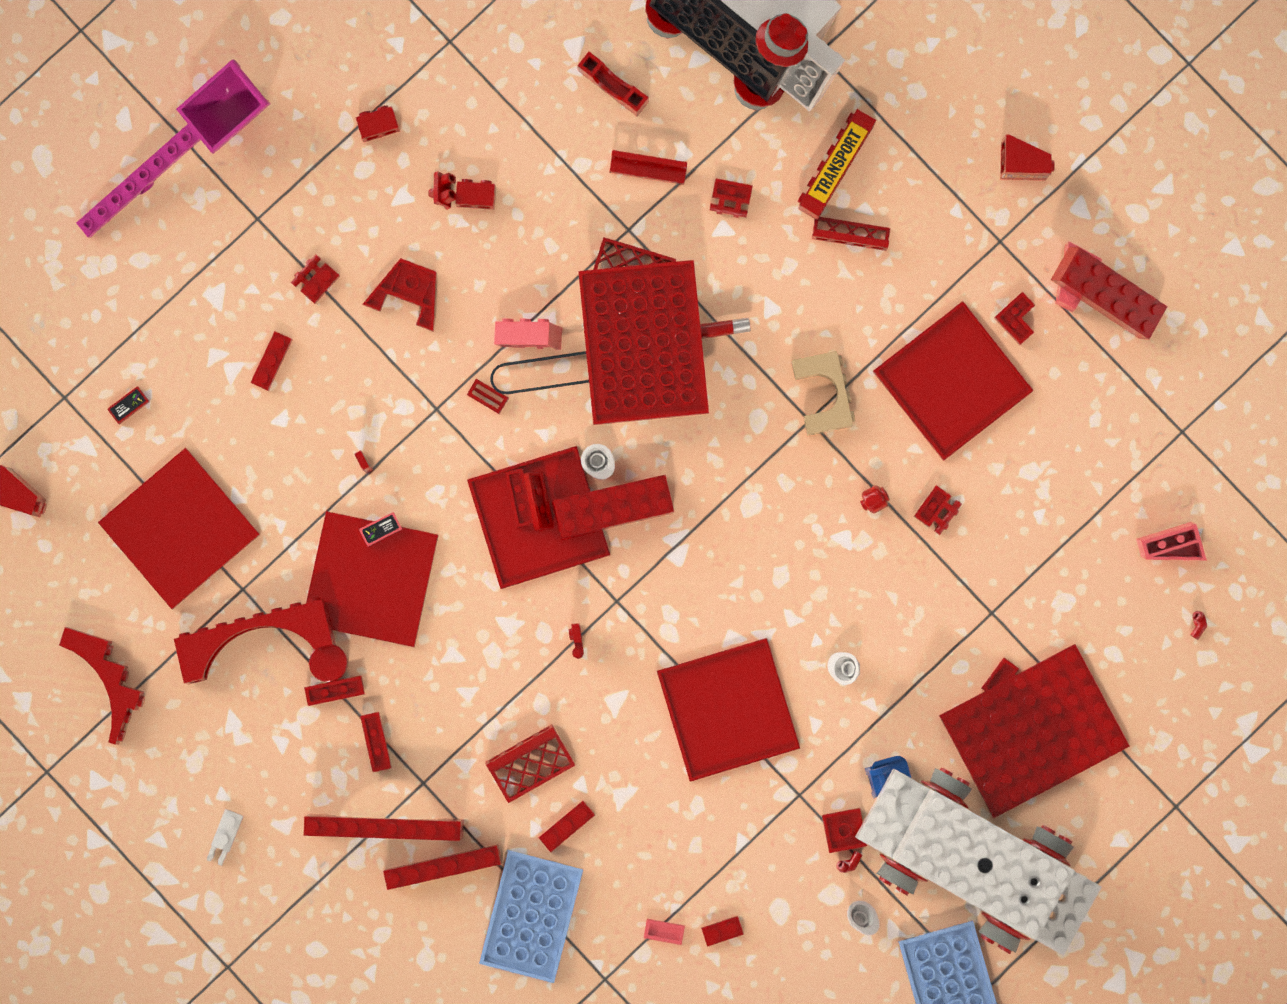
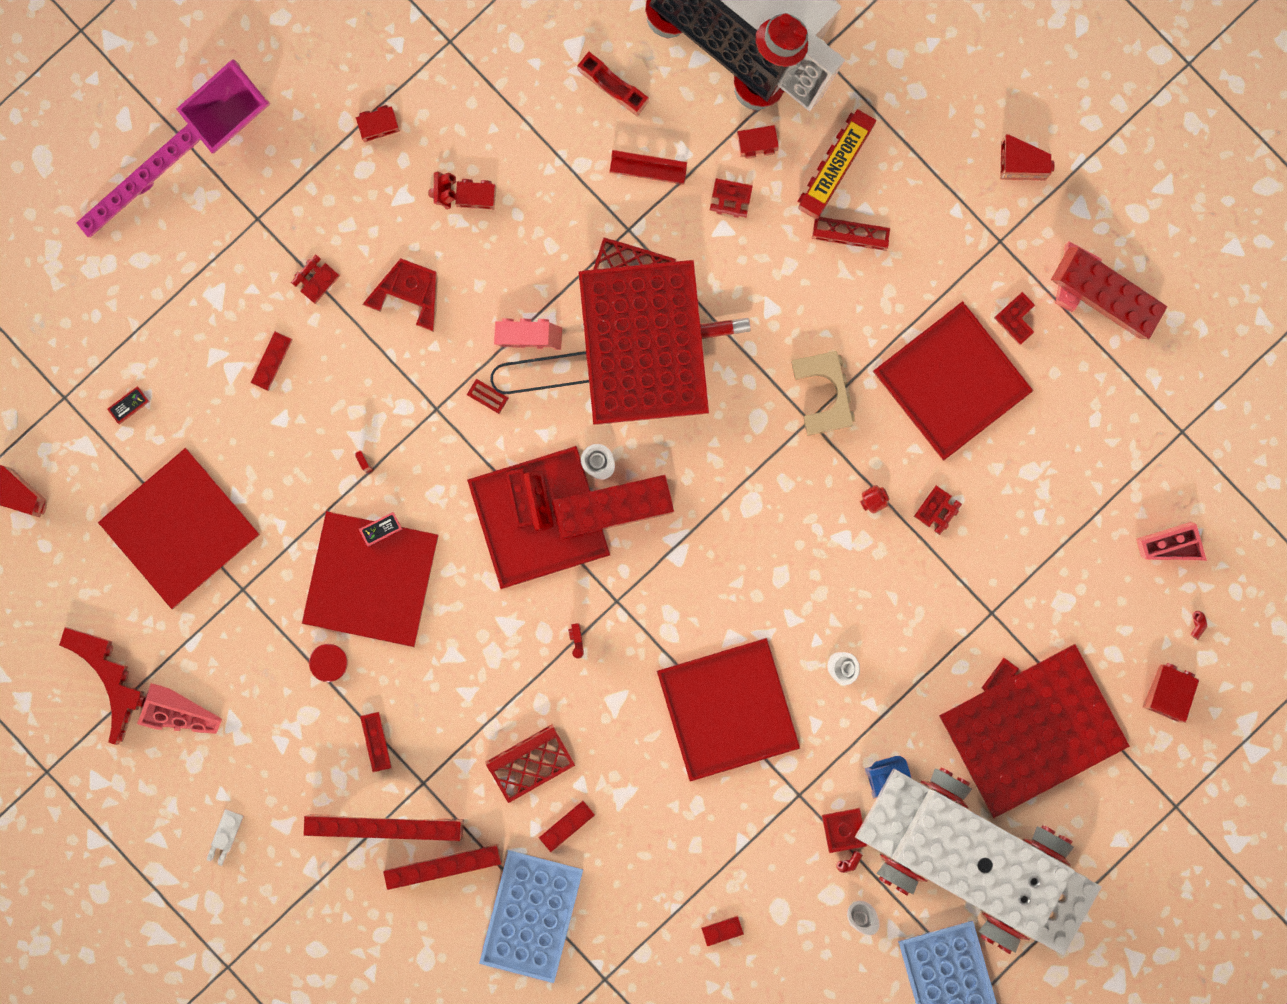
(169, 709): none -> coral wedge
(198, 650): red arch -> none
(334, 690): red plate -> none
(664, 931): coral tile -> none
(757, 141): none -> red brick
(1172, 693): none -> red slope

